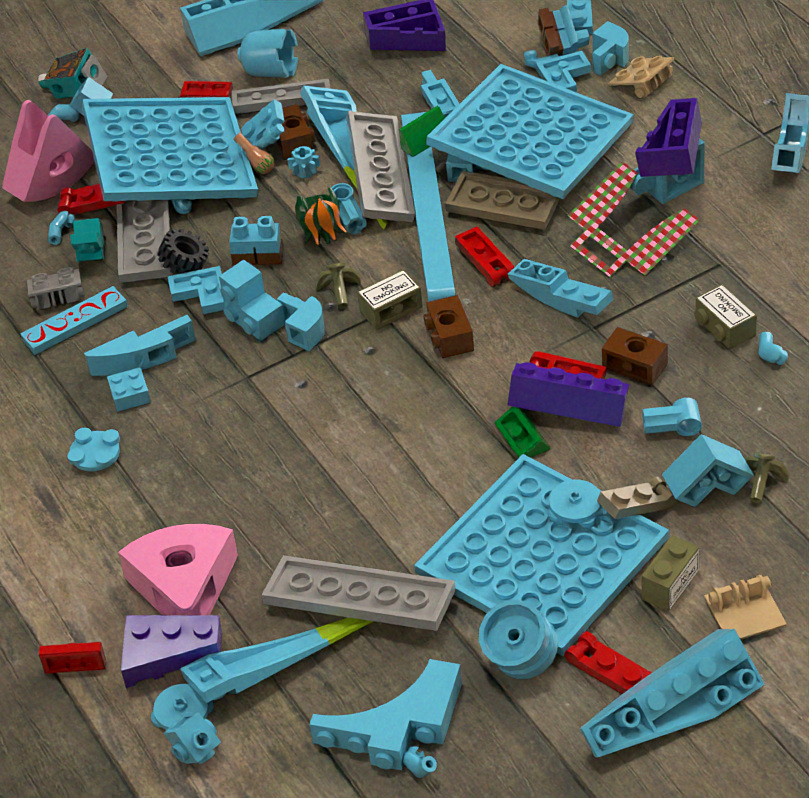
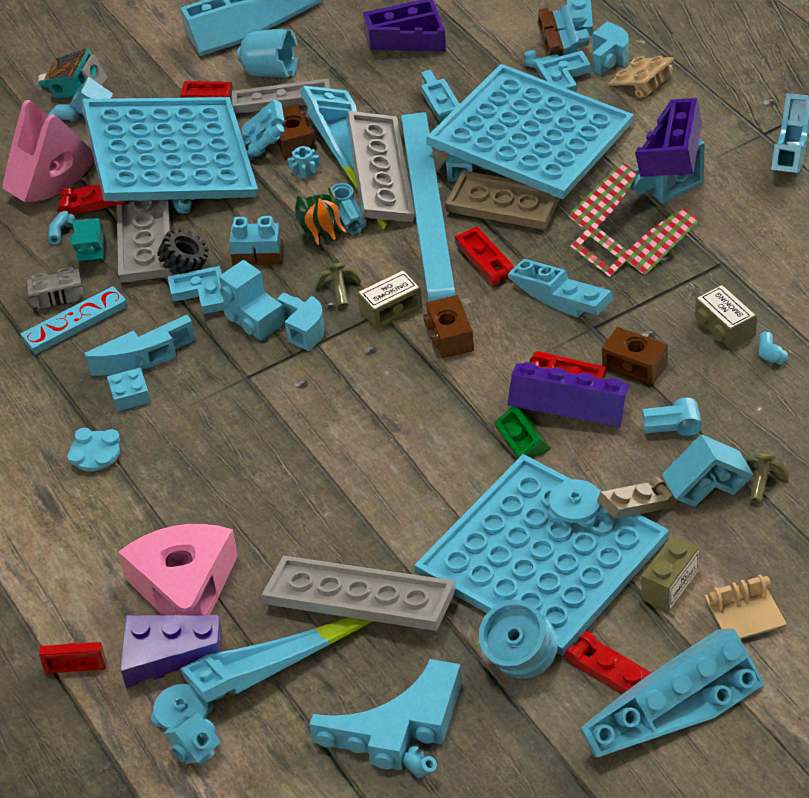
(260, 160): nougat piece -> none
(414, 134): green slope -> none

